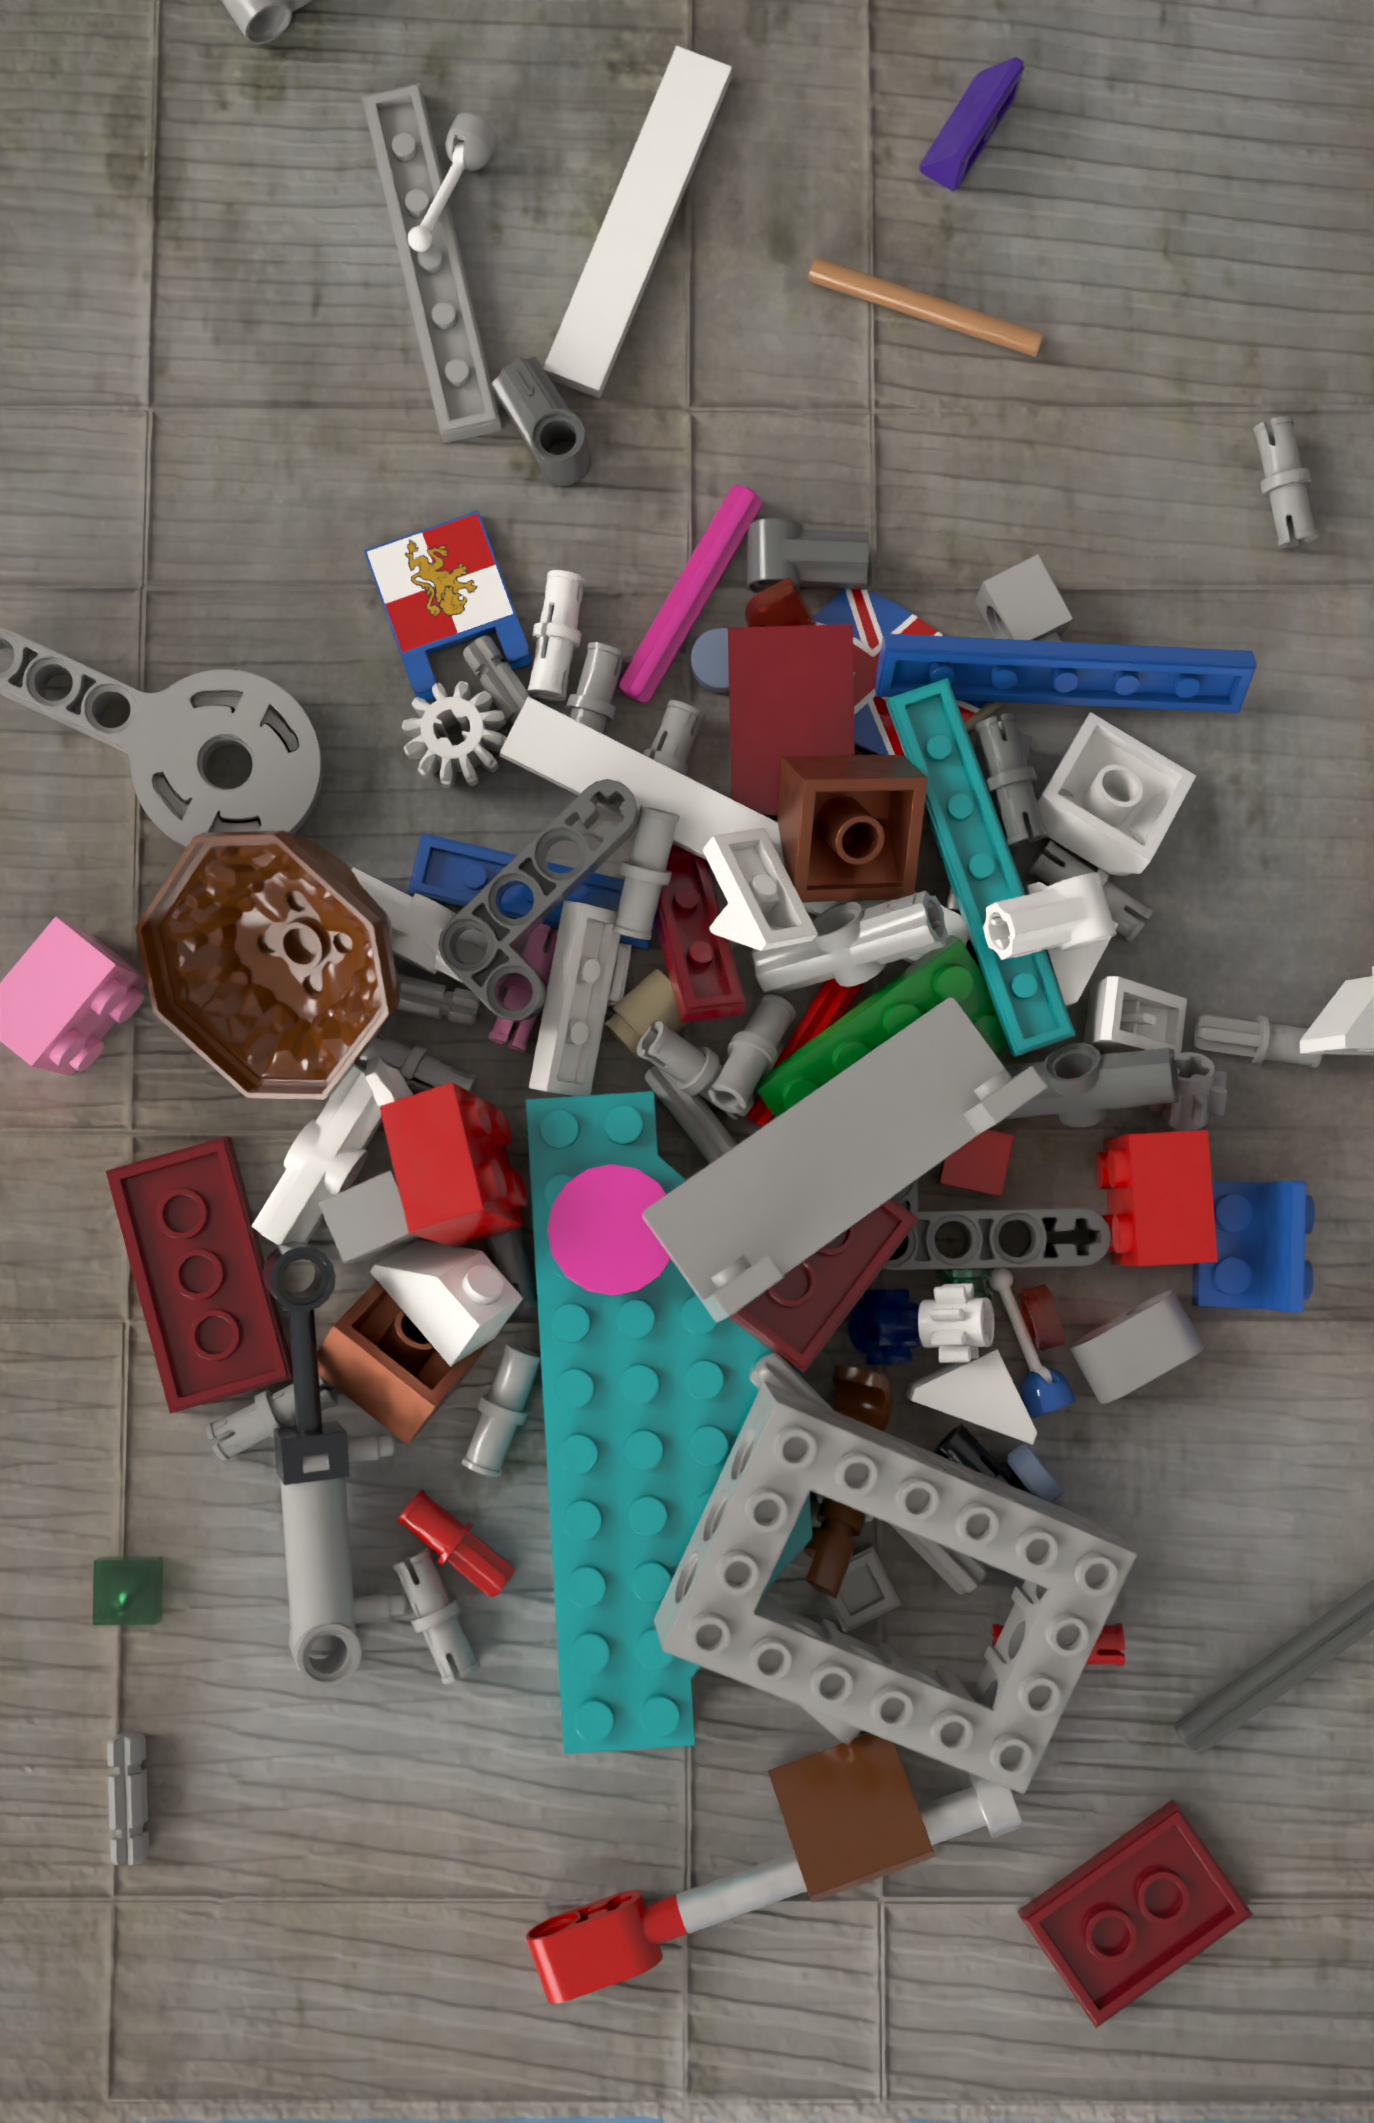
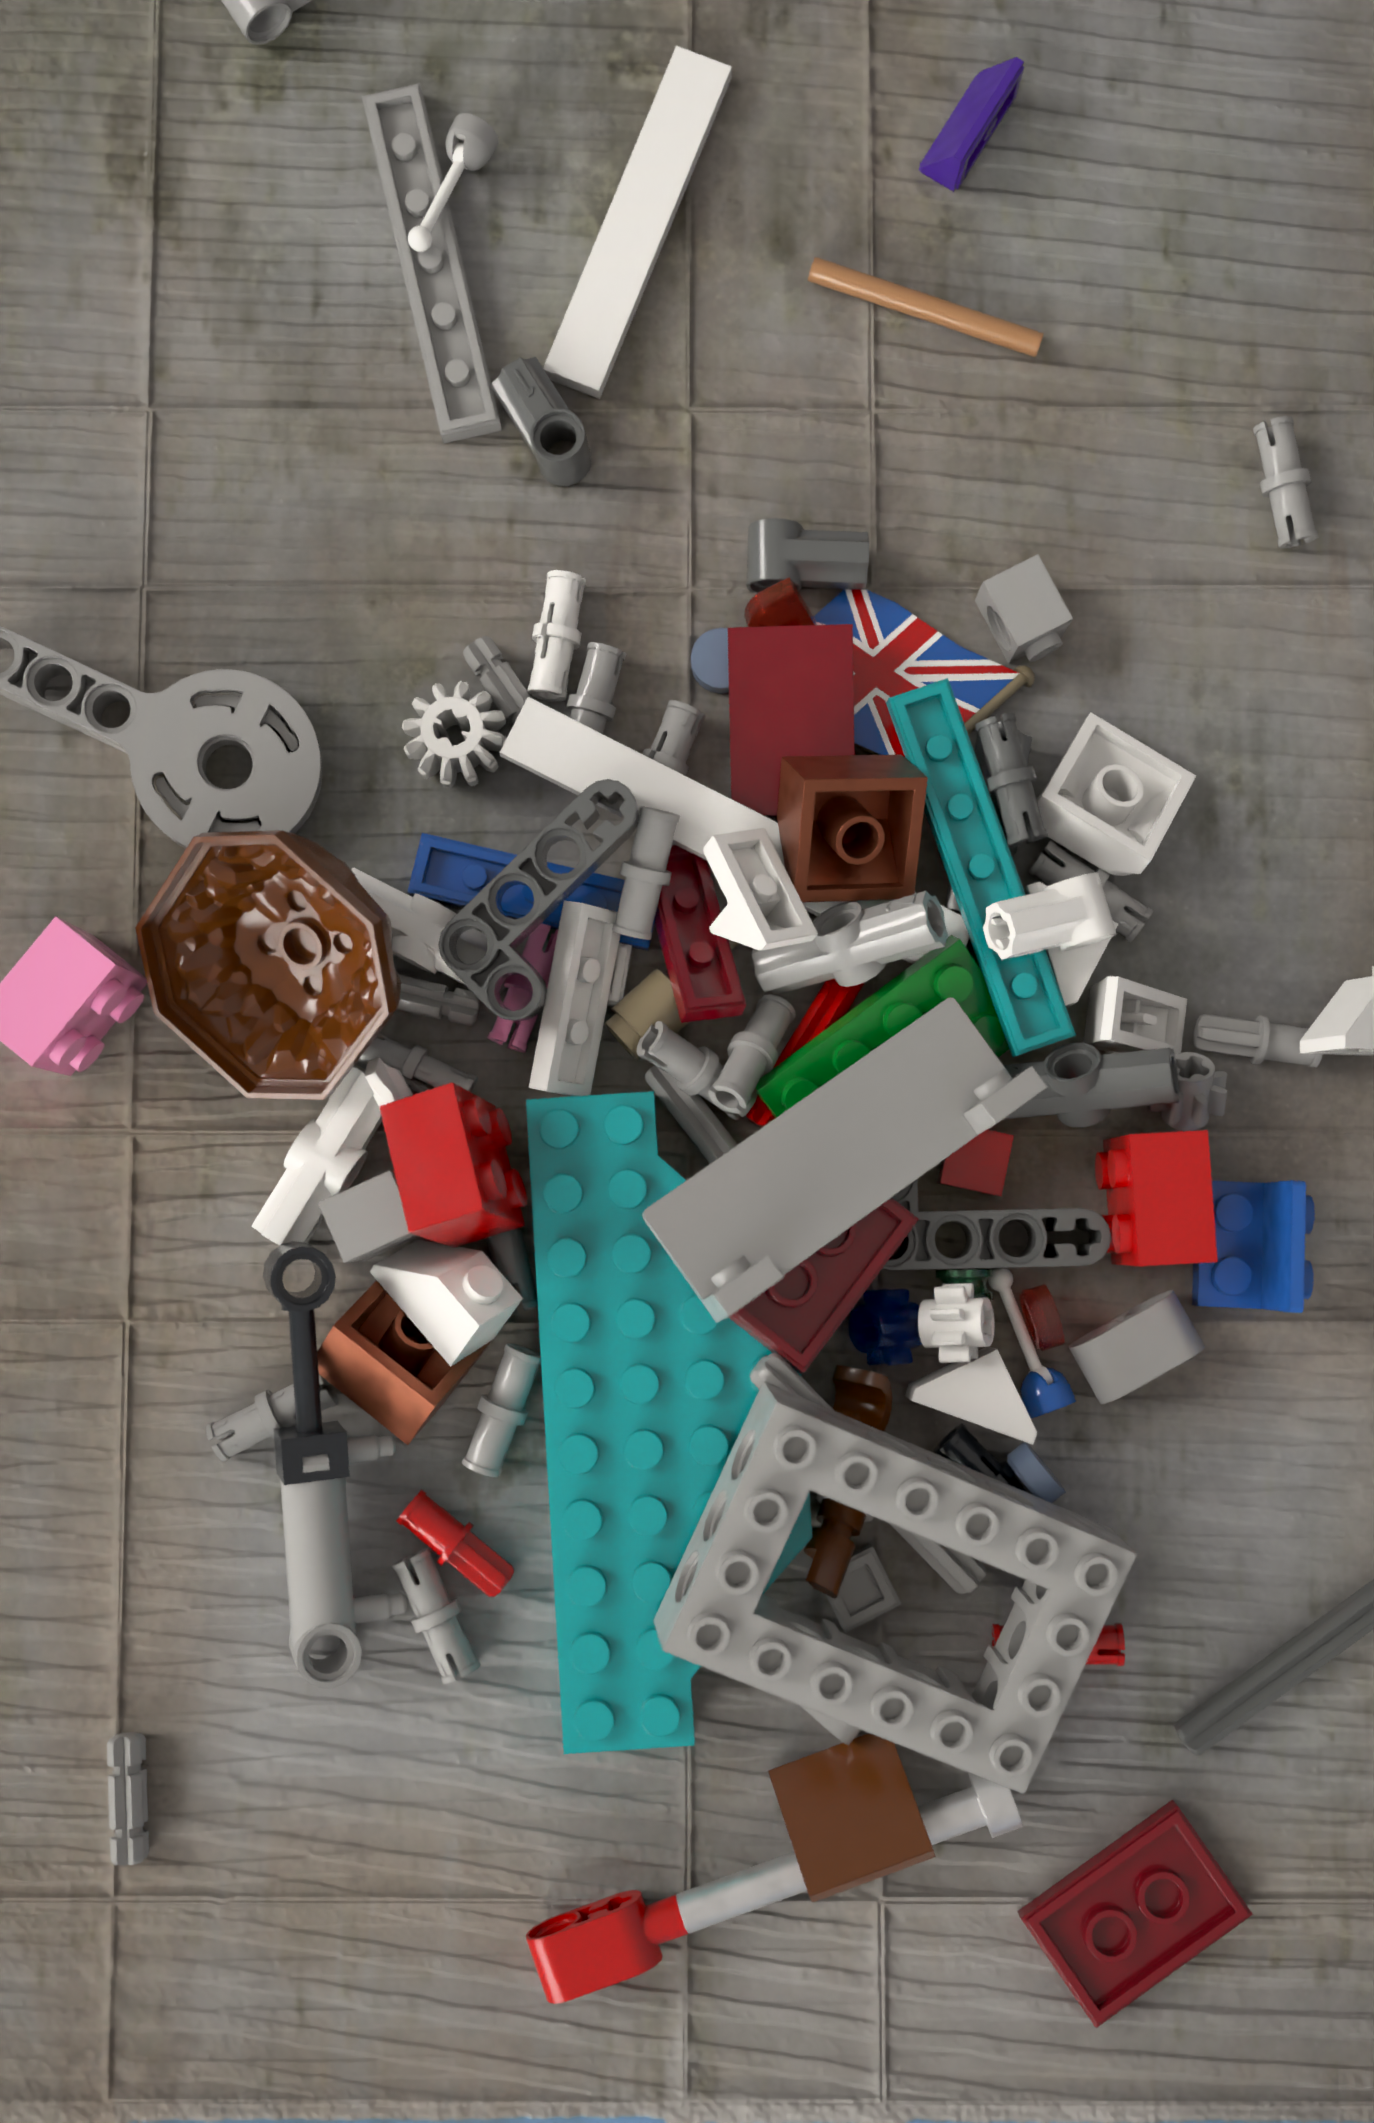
(127, 1590): clear green tile -> none
(200, 1274): dark red tile -> none
(443, 592): flag -> none
(601, 1233): dark pink tile -> none
(690, 594): dark pink axle -> none
(1067, 672): blue tile -> none

